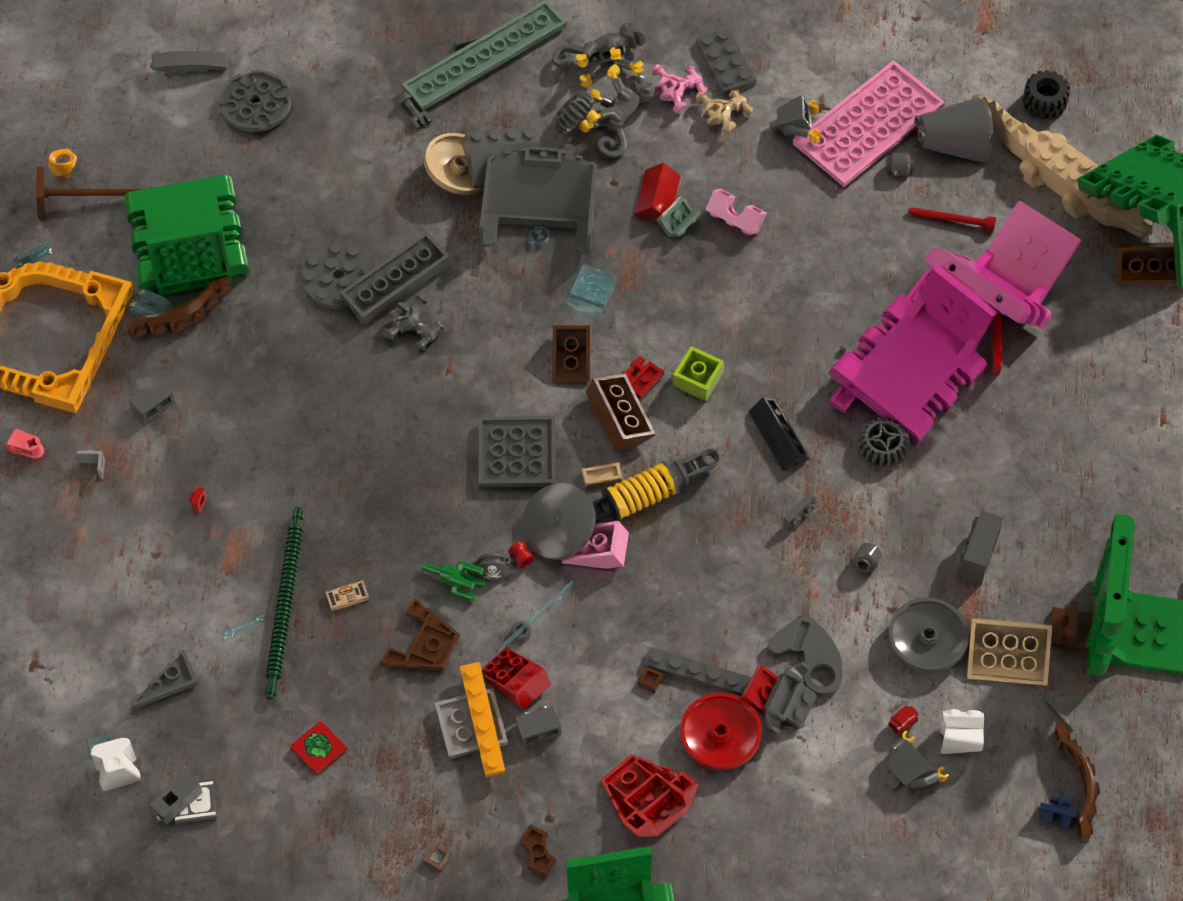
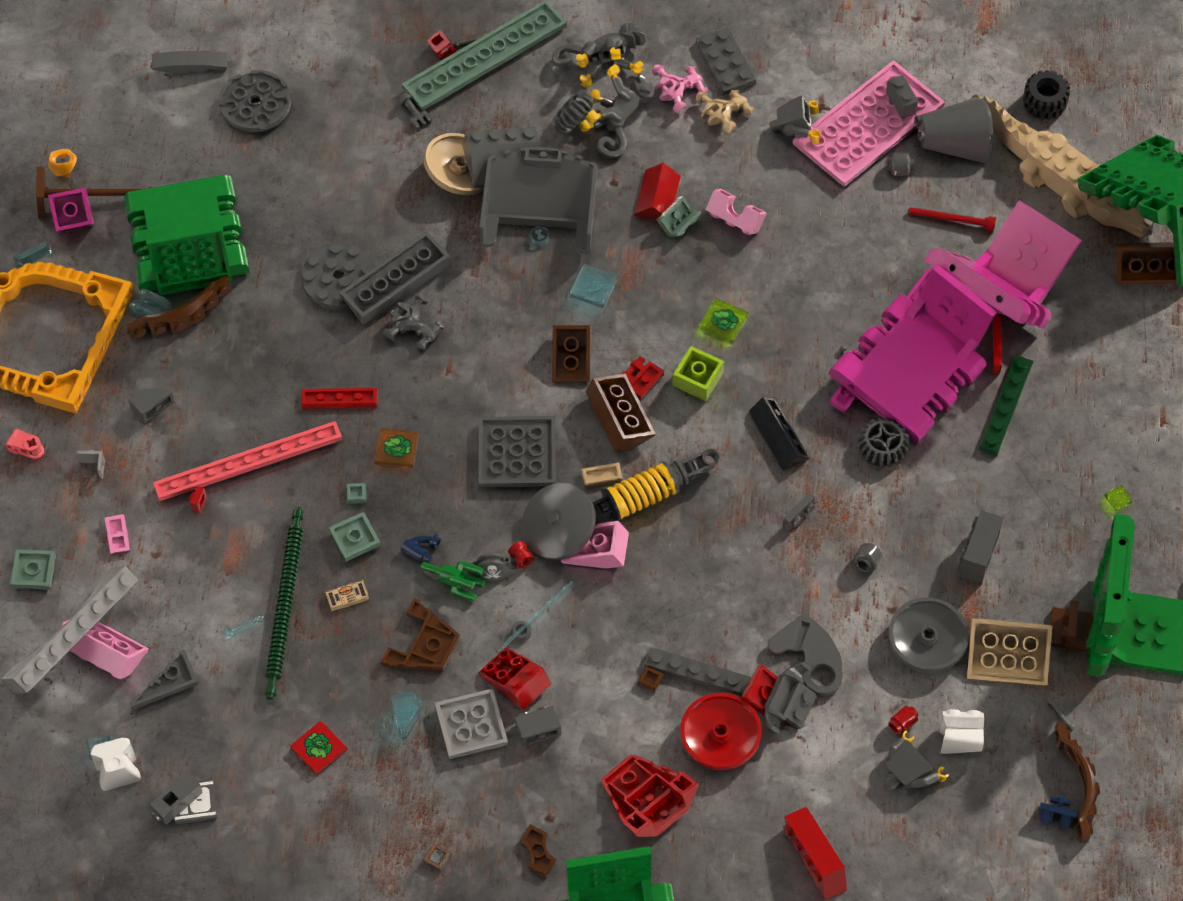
(33, 569): none -> sand green plate
(71, 209): none -> dark pink brick
(109, 590): none -> light grey arch
(109, 650): none -> bright pink slope
(117, 534): none -> bright pink slope
(247, 461): none -> coral plate
(339, 398): none -> red tile
(354, 536): none -> sand green plate
(356, 493): none -> sand green tile
(397, 448): none -> clear orange tile
(406, 711): none -> clear light blue slope
(417, 552): none -> dark blue plant
(441, 45): none -> red brick
(482, 719): light orange plate -> none
(724, 320): none -> clear neon green tile
(816, 852): none -> red wedge
(902, 96): none -> dark grey brick
(1006, 405): none -> dark green plate
(1118, 498): none -> clear neon green tile

